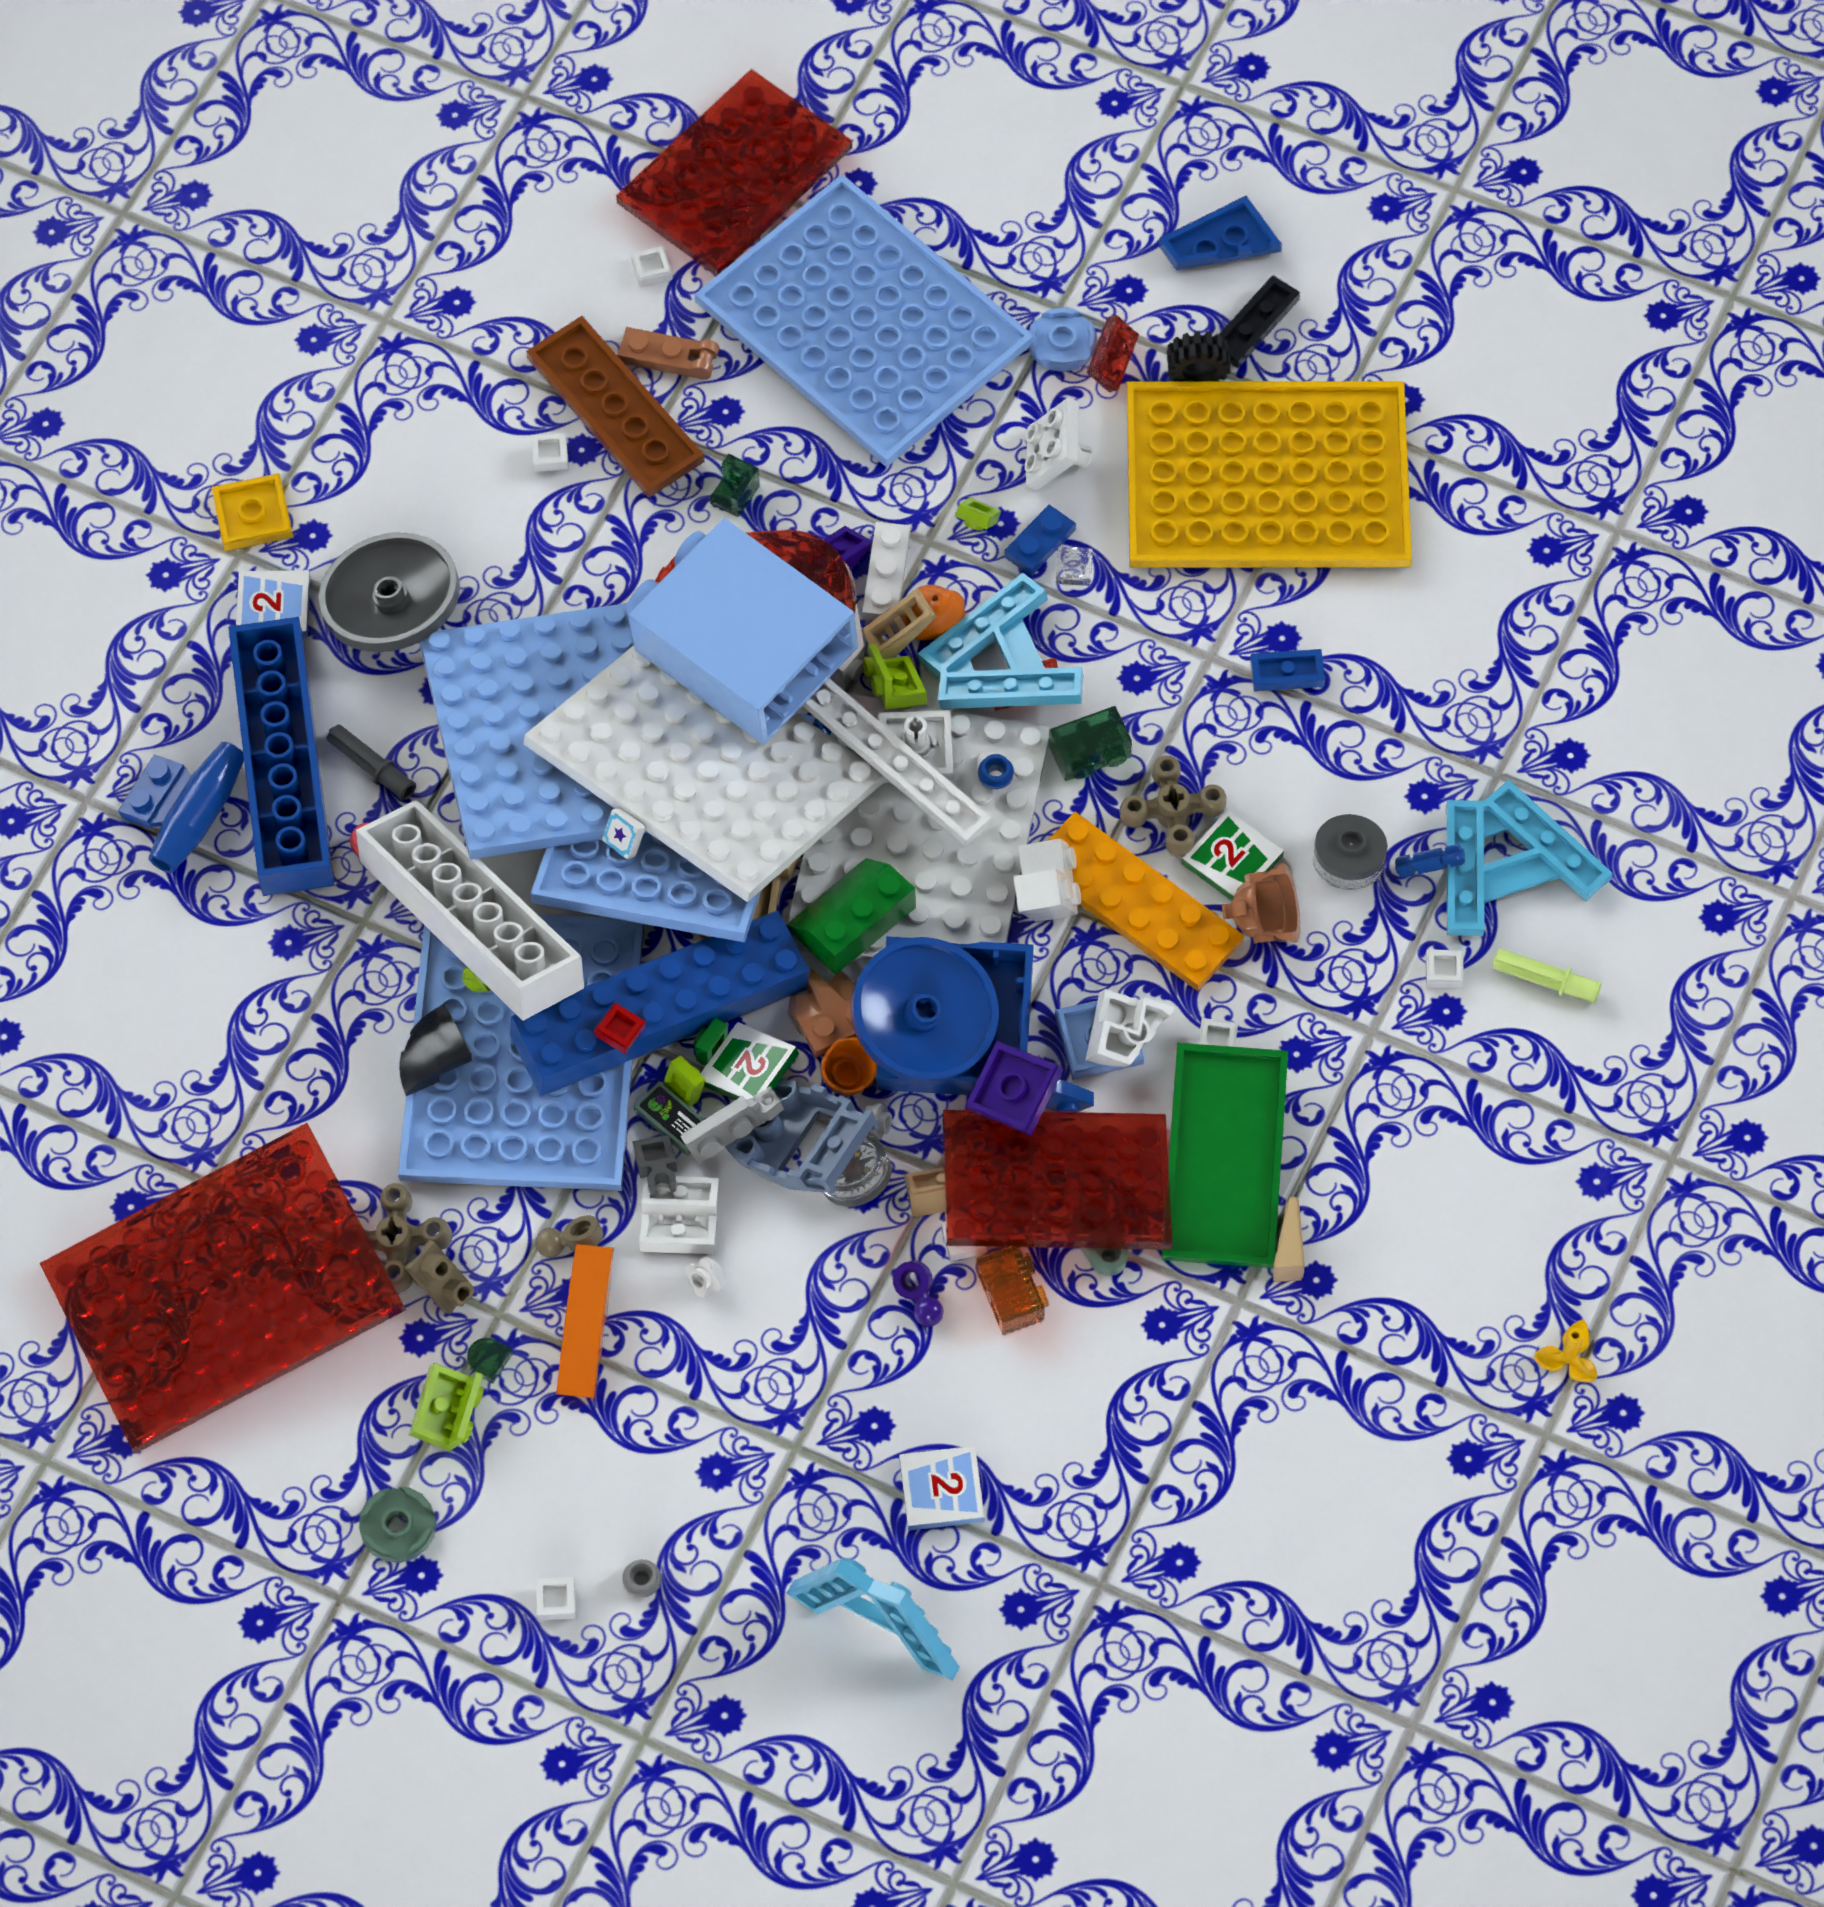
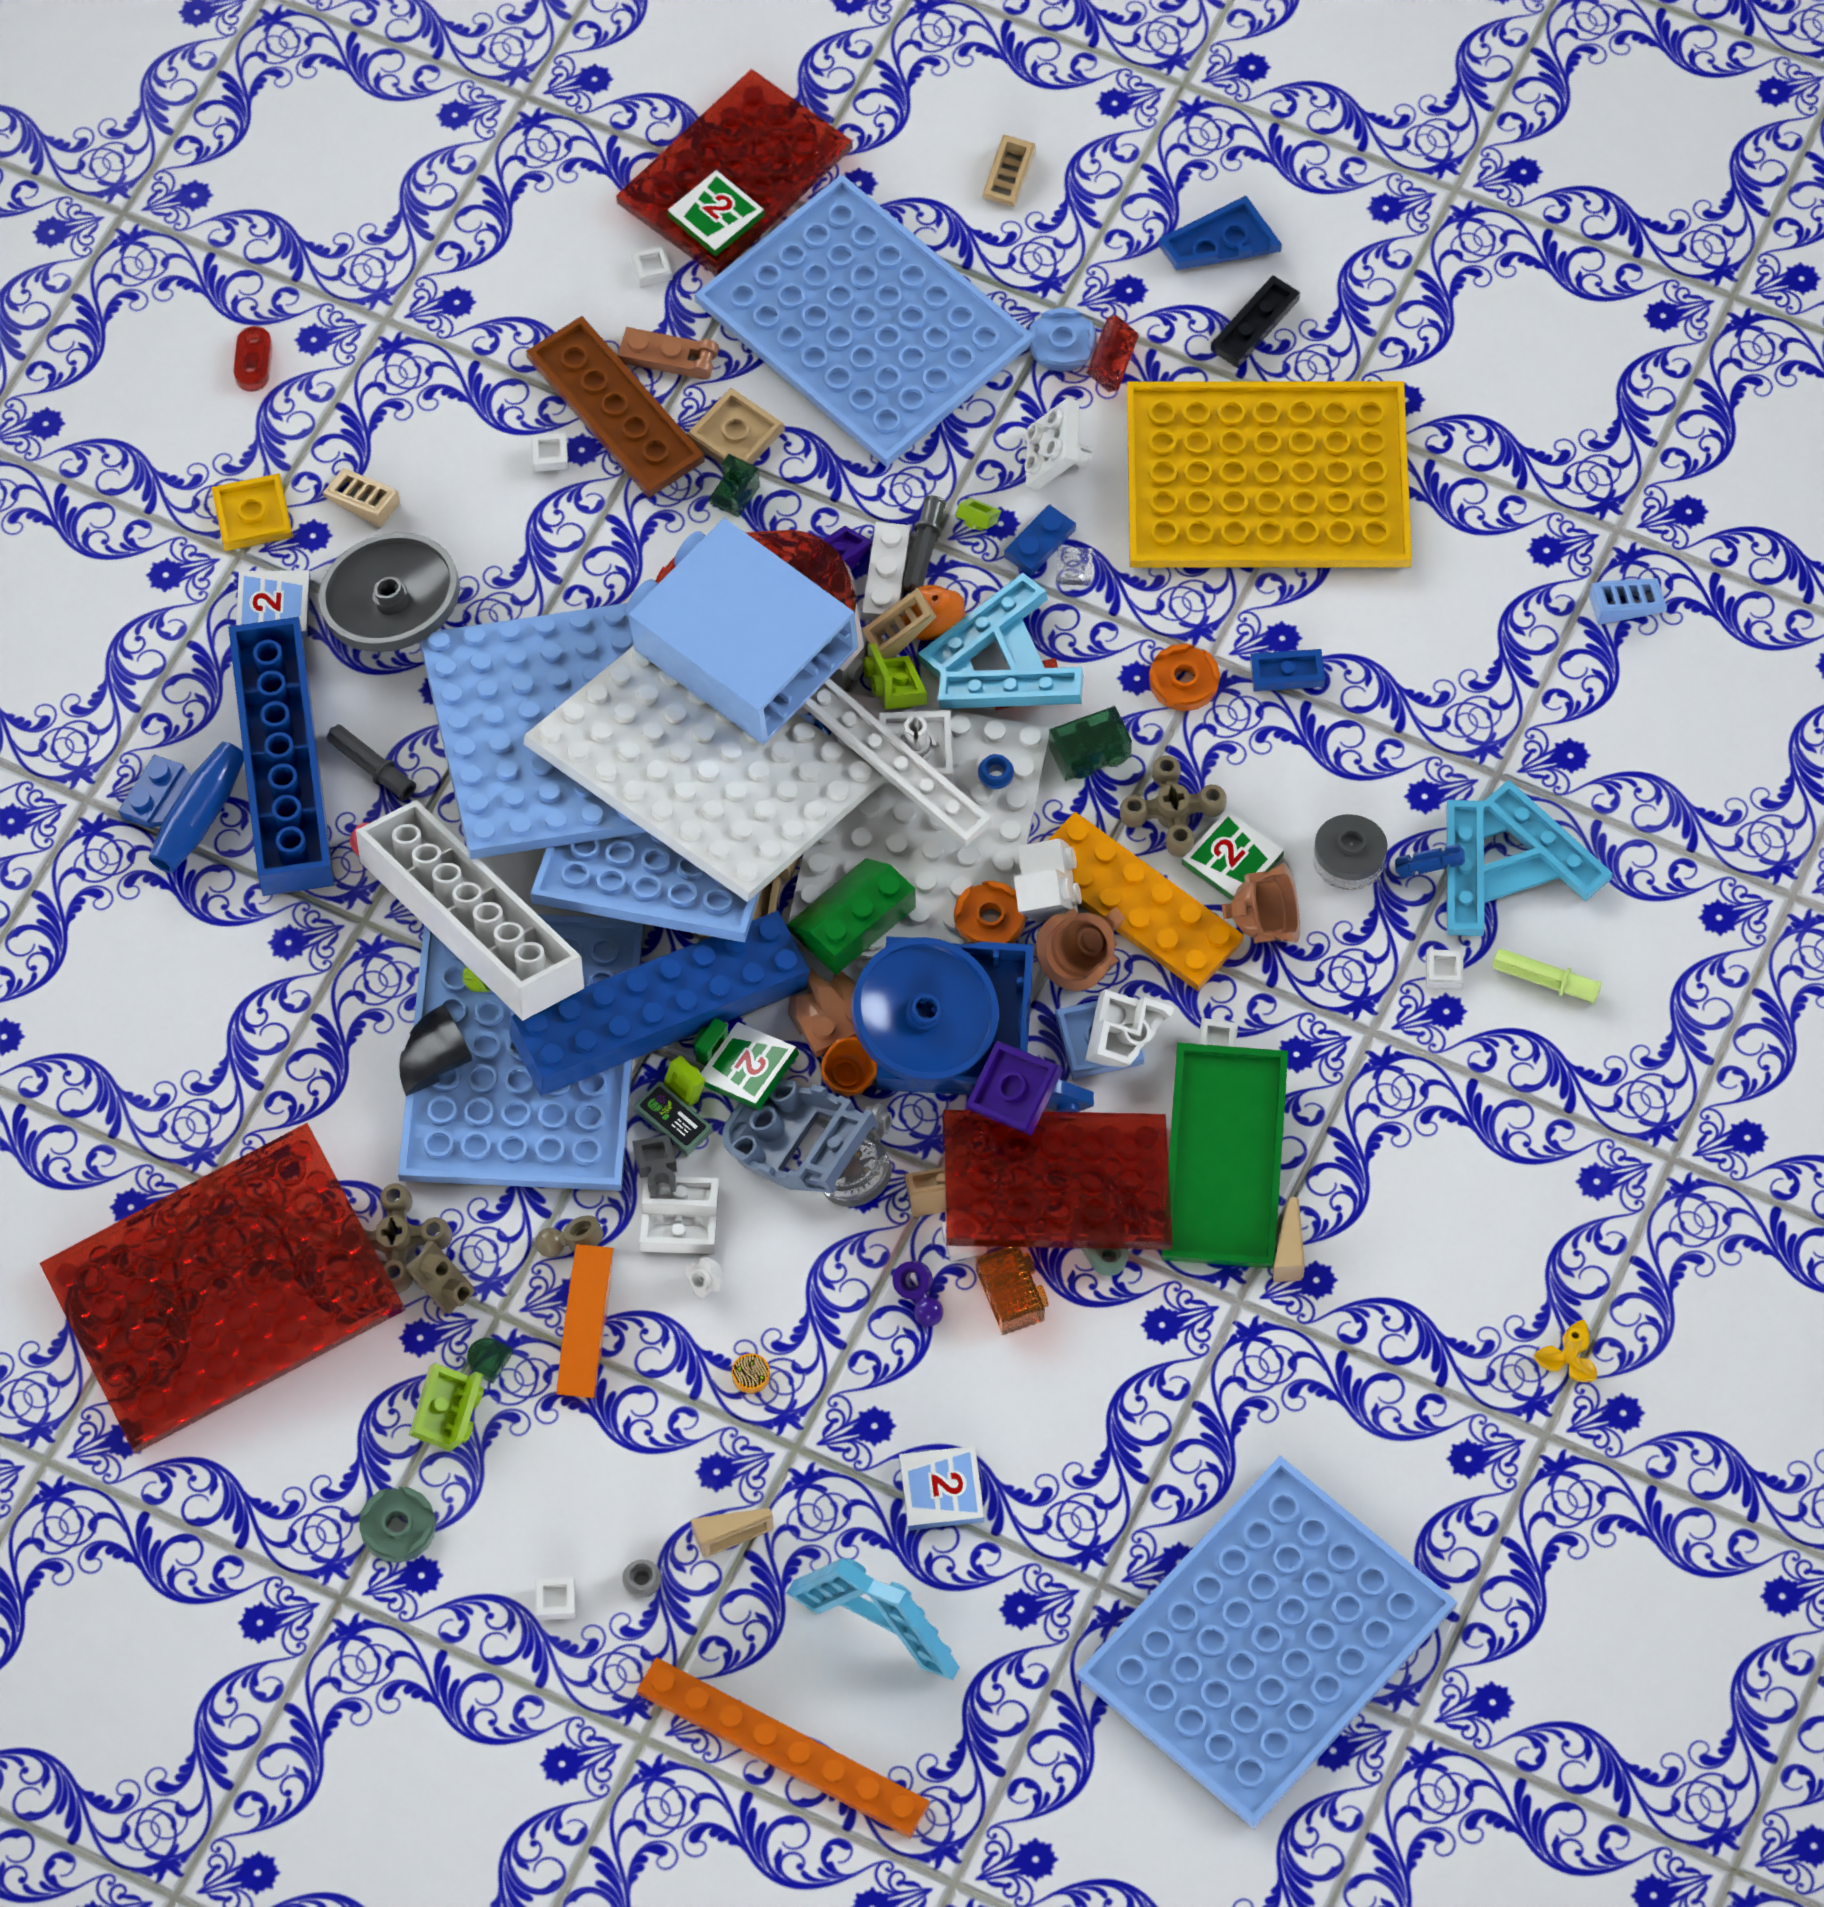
(252, 355): none -> clear red plate
(376, 514): none -> tan slope
(619, 1028): red tile -> none
(623, 833): white tile -> none
(716, 213): none -> tile
(728, 1530): none -> tan slope
(730, 1124): light grey hinge -> none
(736, 429): none -> tan tile
(750, 1373): none -> tile
(783, 1747): none -> orange plate
(927, 531): none -> dark grey axle
(983, 897): none -> orange tile
(1013, 146): none -> tan slope
(1078, 948): none -> nougat helmet
(1182, 695): none -> orange tile
(1198, 358): black tyre -> none
(1266, 1641): none -> light blue plate
(1615, 612): none -> light blue slope

